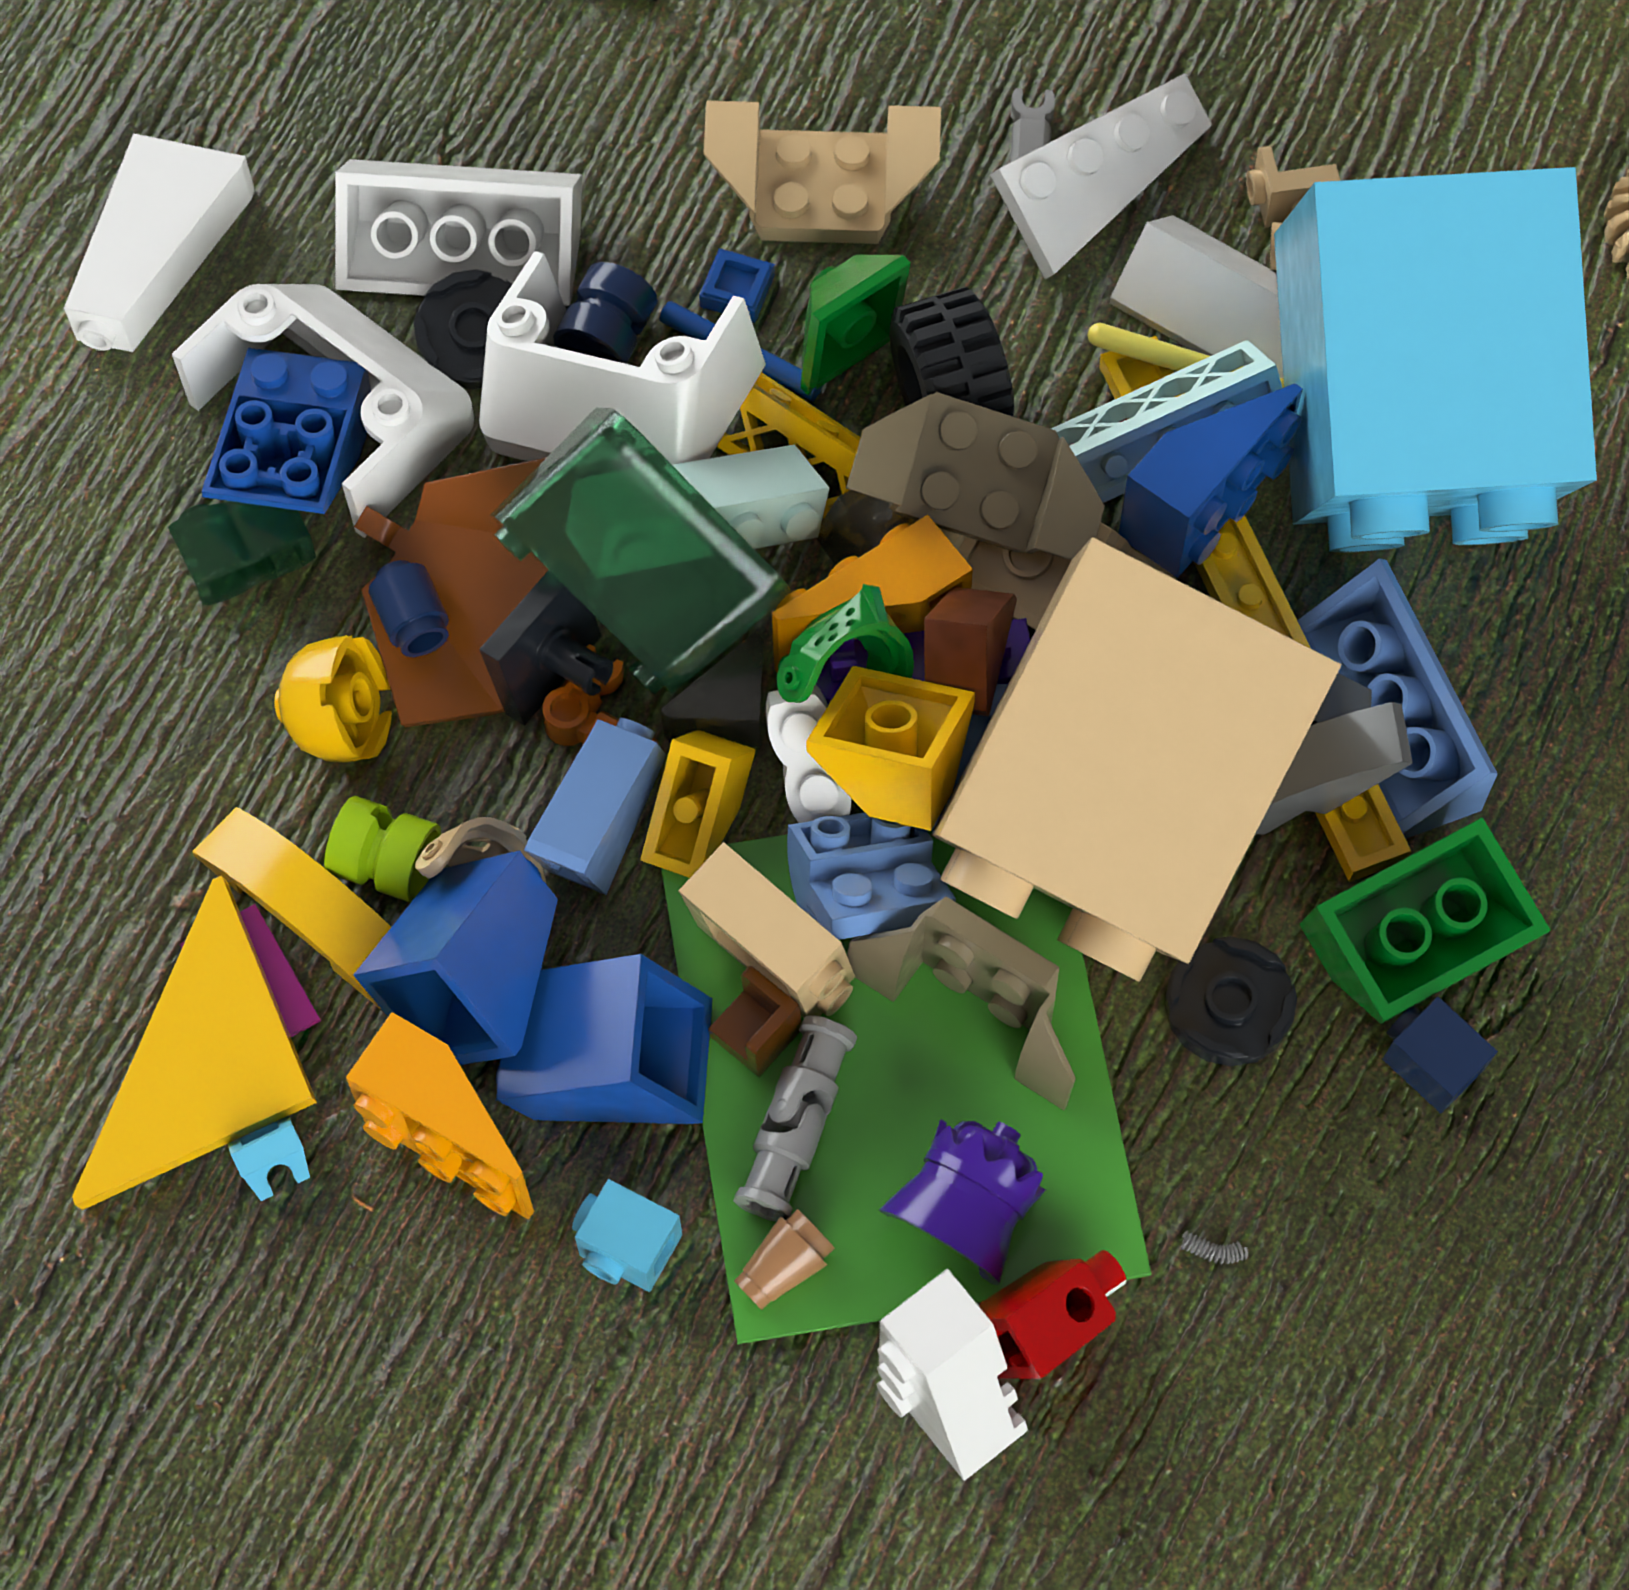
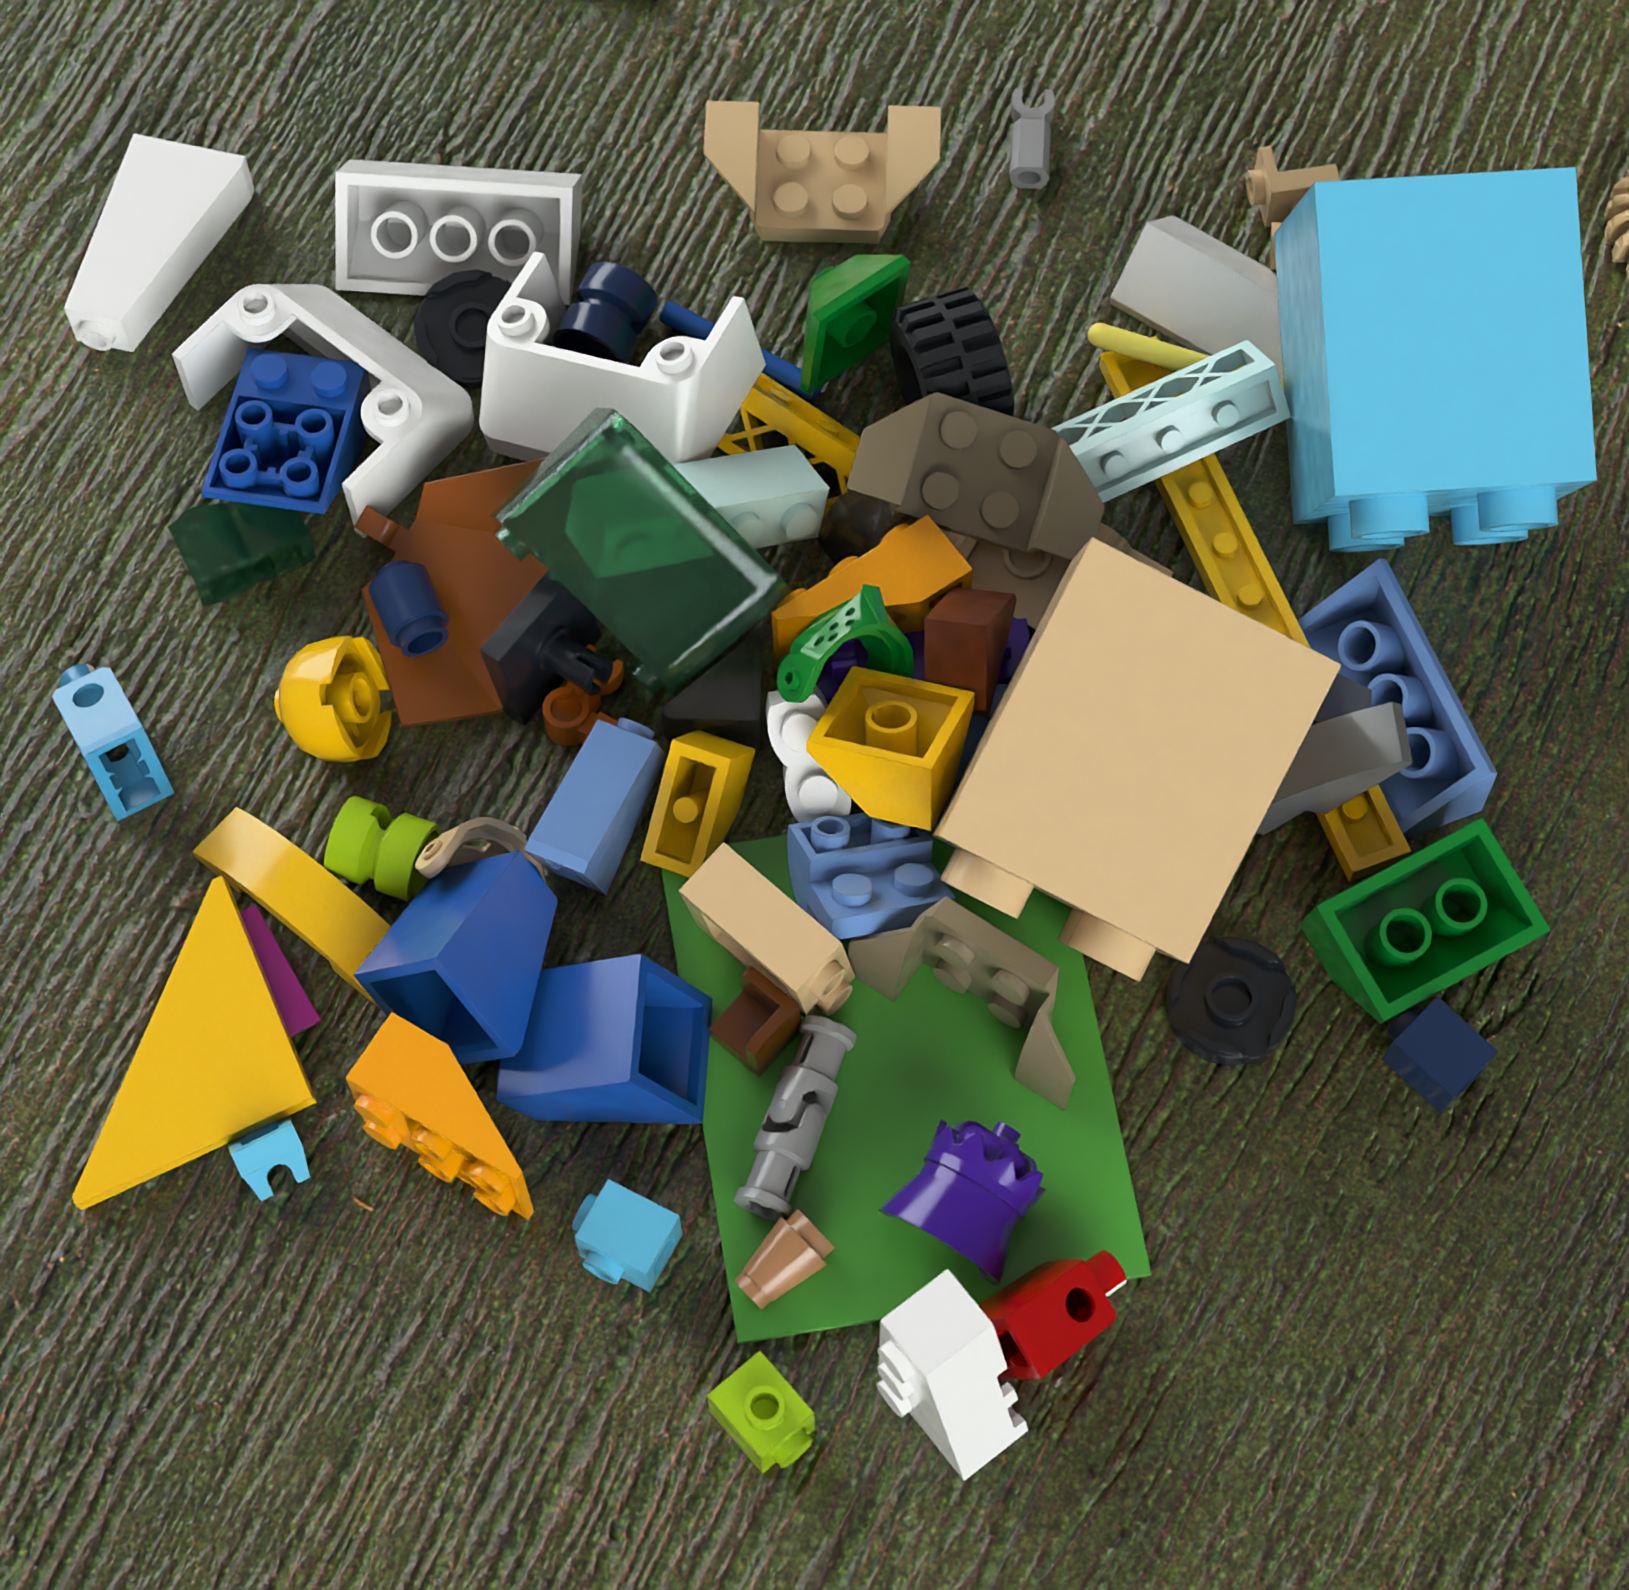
(102, 720): none -> dark azure torso
(736, 276): blue tile -> none
(763, 1414): none -> lime brick
(1092, 173): white wing -> none
(1205, 477): blue slope -> none
(1210, 1250): light grey leg -> none

